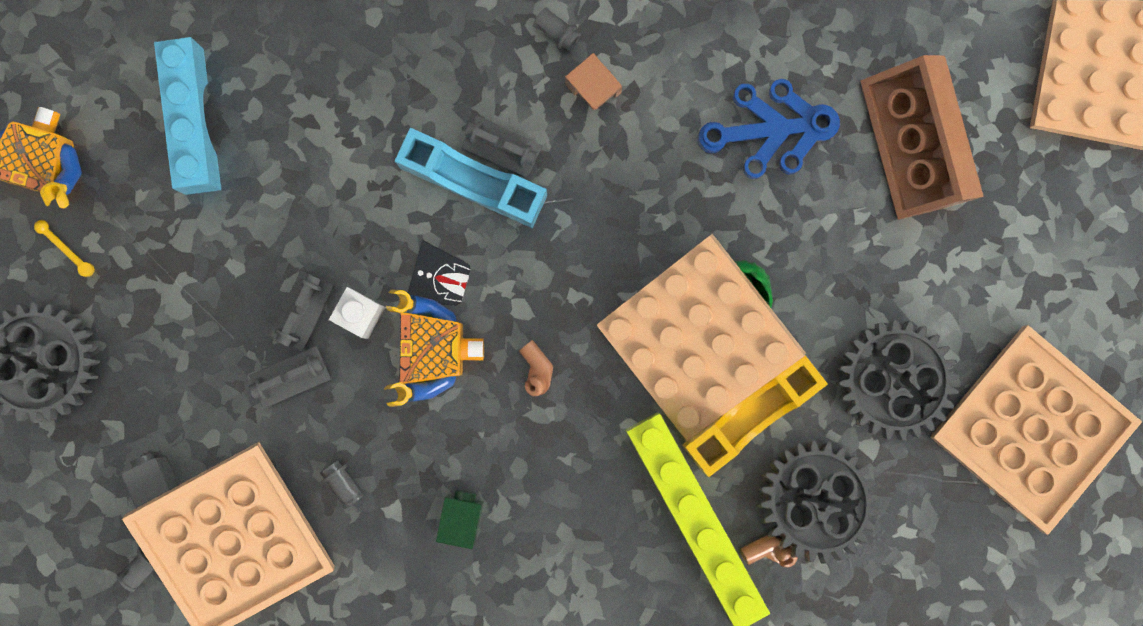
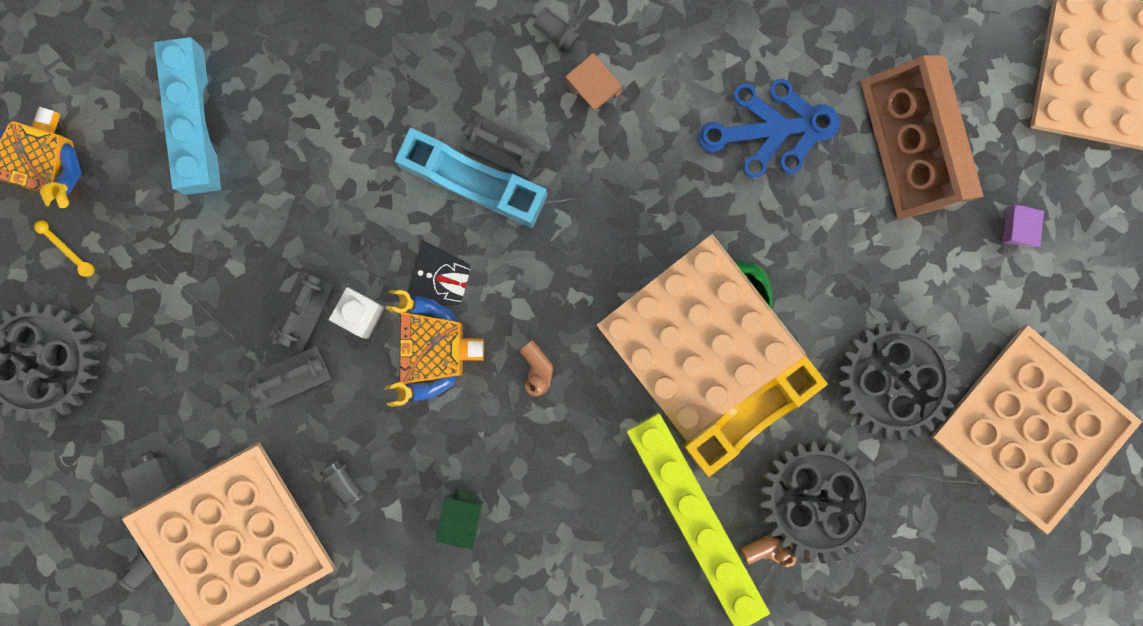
(1023, 226): none -> medium lavender slope

